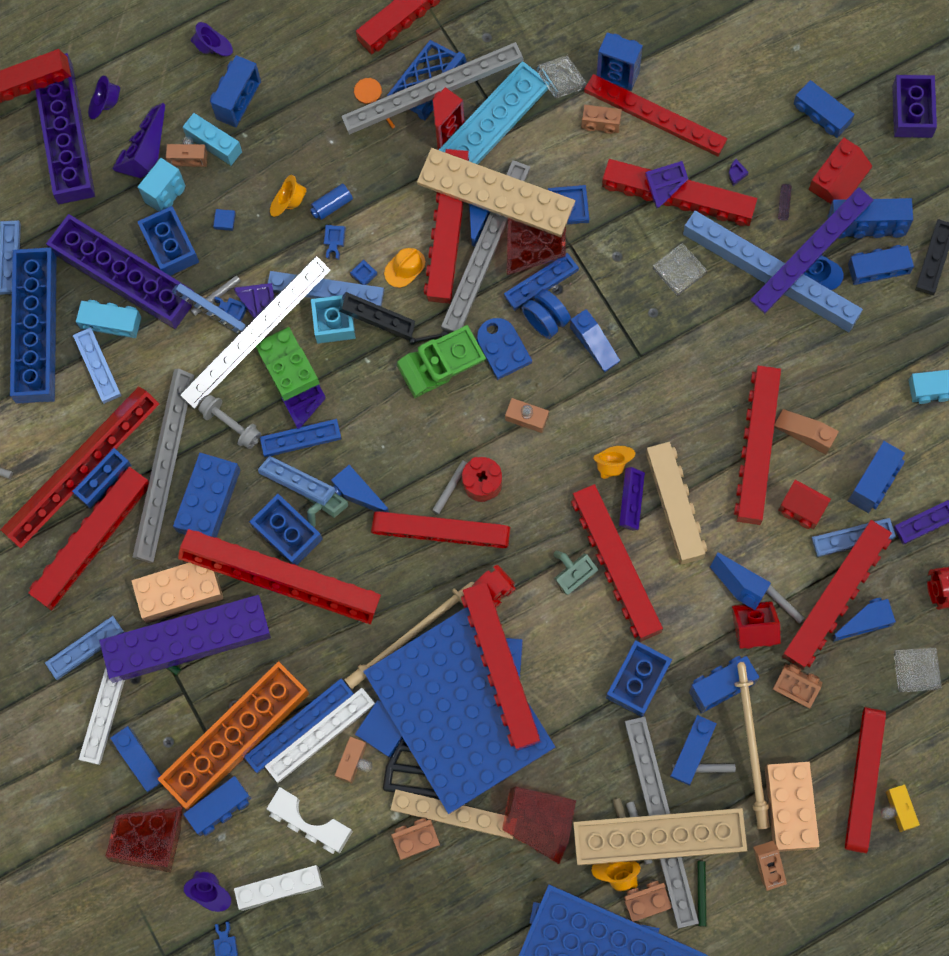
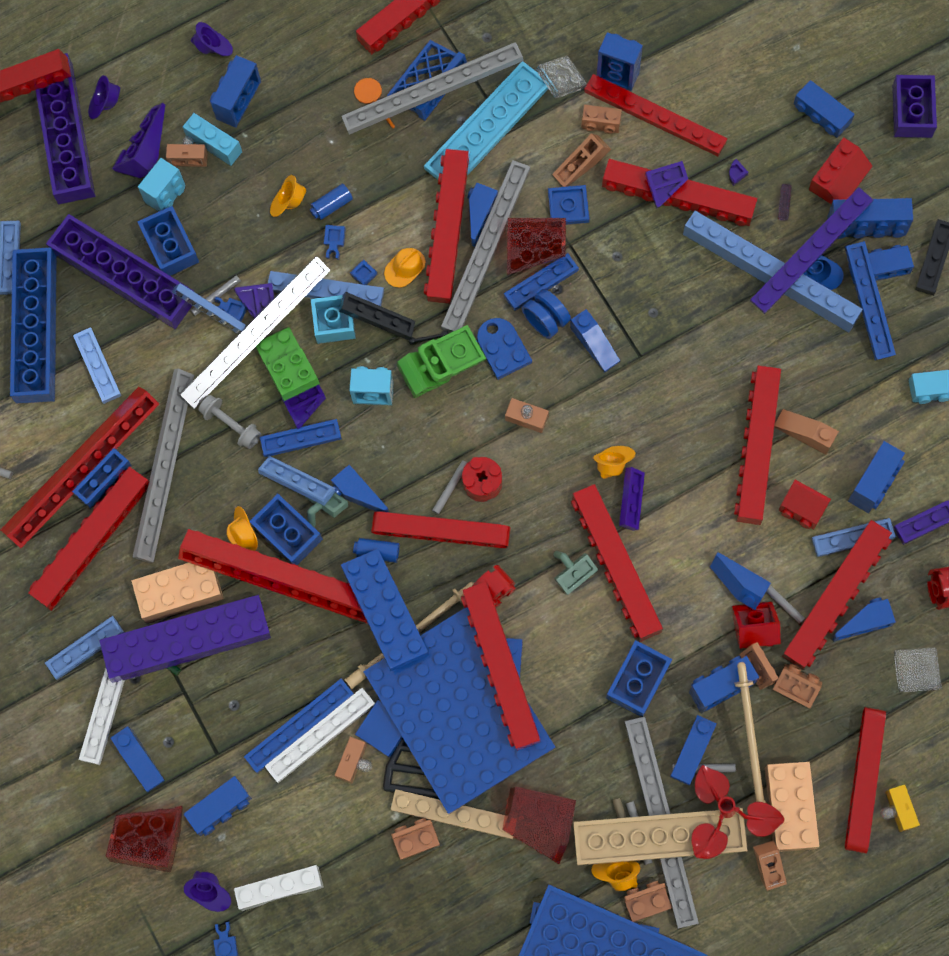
(109, 318): medium azure brick -> none
(207, 495): blue brick -> none
(224, 219): blue tile -> none
(233, 736): orange brick -> none
(241, 532): none -> light orange piece
(286, 807): white arch -> none
(371, 386): none -> medium azure brick
(384, 610): none -> blue plate
(388, 550): none -> blue brick
(447, 114): red slope -> none
(496, 192): tan plate -> none
(581, 160): none -> nougat slope
(675, 503): tan brick -> none
(679, 269): clear plate -> none
(701, 881): dark green bar -> none
(711, 842): none -> red plant
(761, 665): none -> nougat bracket
(870, 300): none -> blue plate

